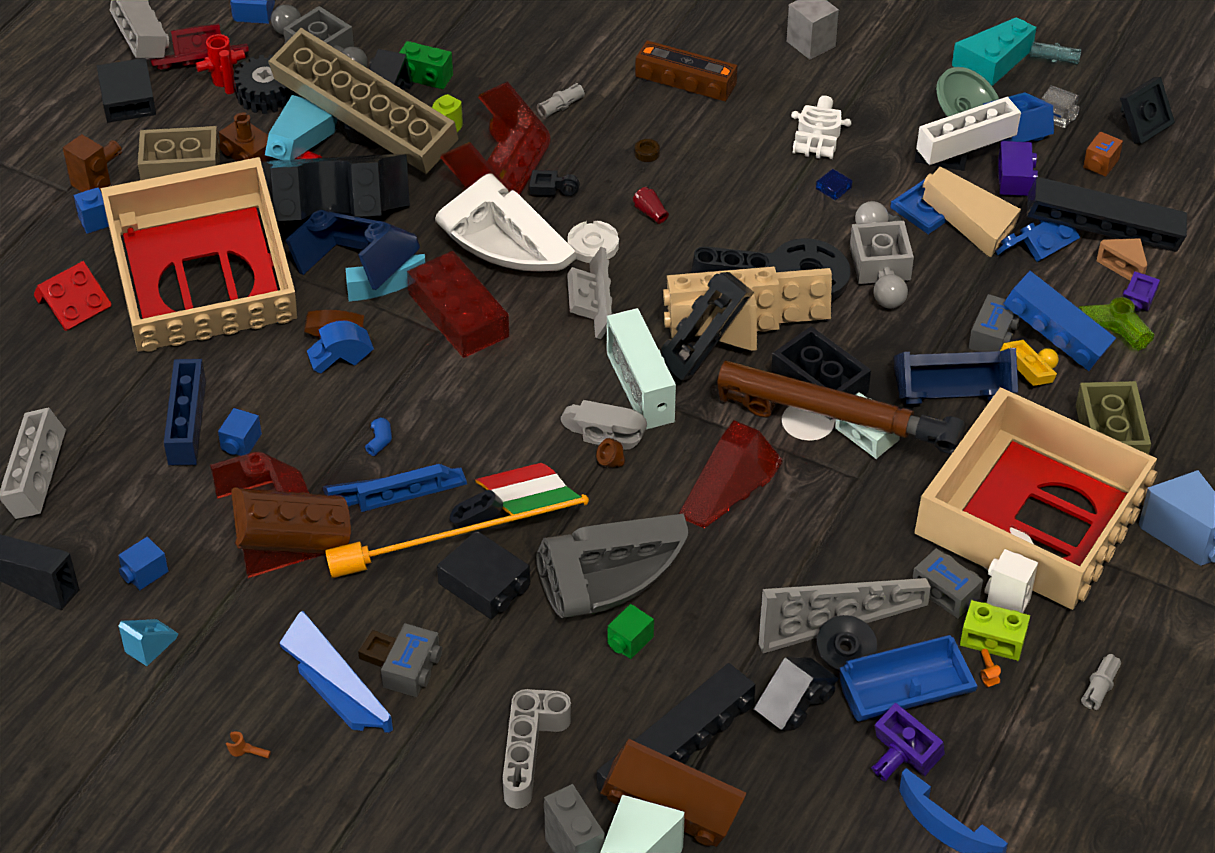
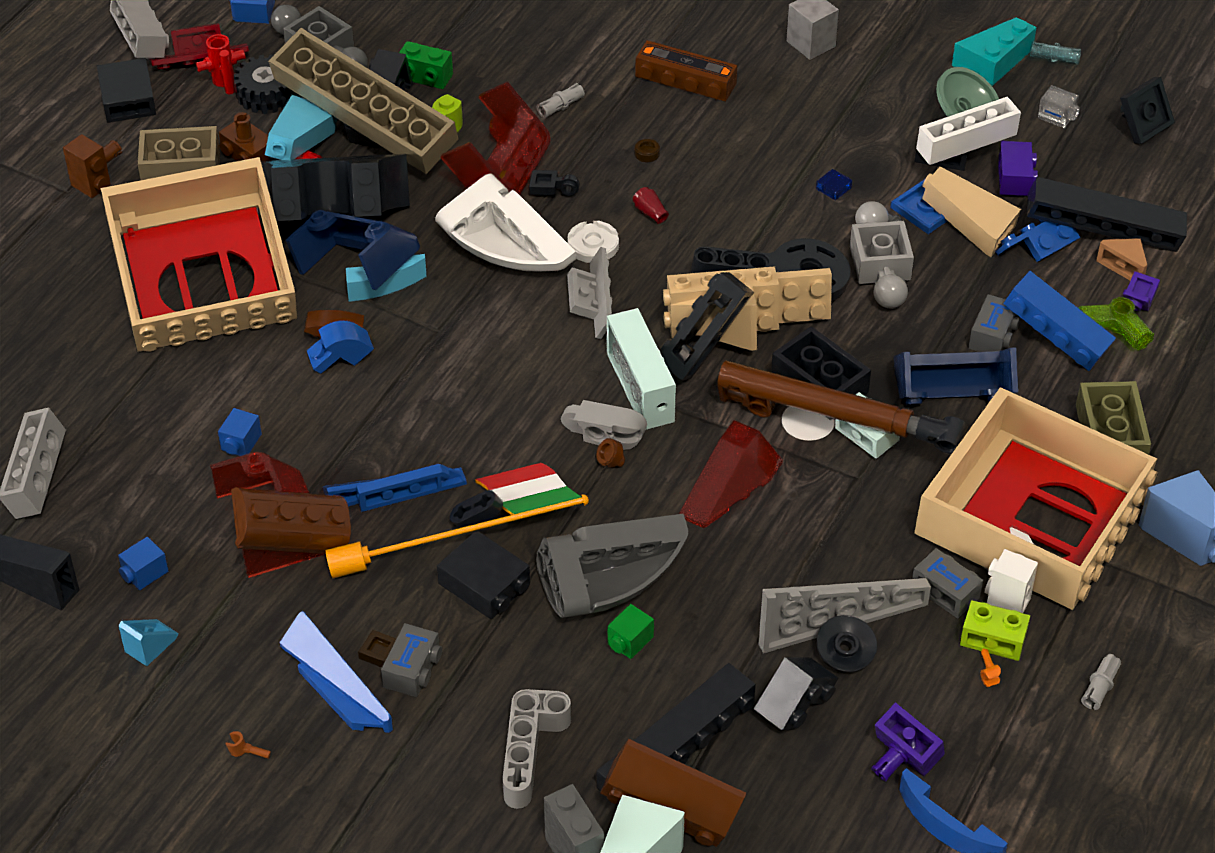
(73, 296): red bracket -> none
(91, 210): blue brick -> none
(185, 412): dark blue brick -> none
(382, 436): blue arm -> none
(458, 304): clear red brick -> none
(818, 129): white torso -> none
(905, 676): blue container -> none
(1033, 366): yellow plate -> none
(1035, 118): blue slope -> none
(1103, 154): dark orange brick -> none

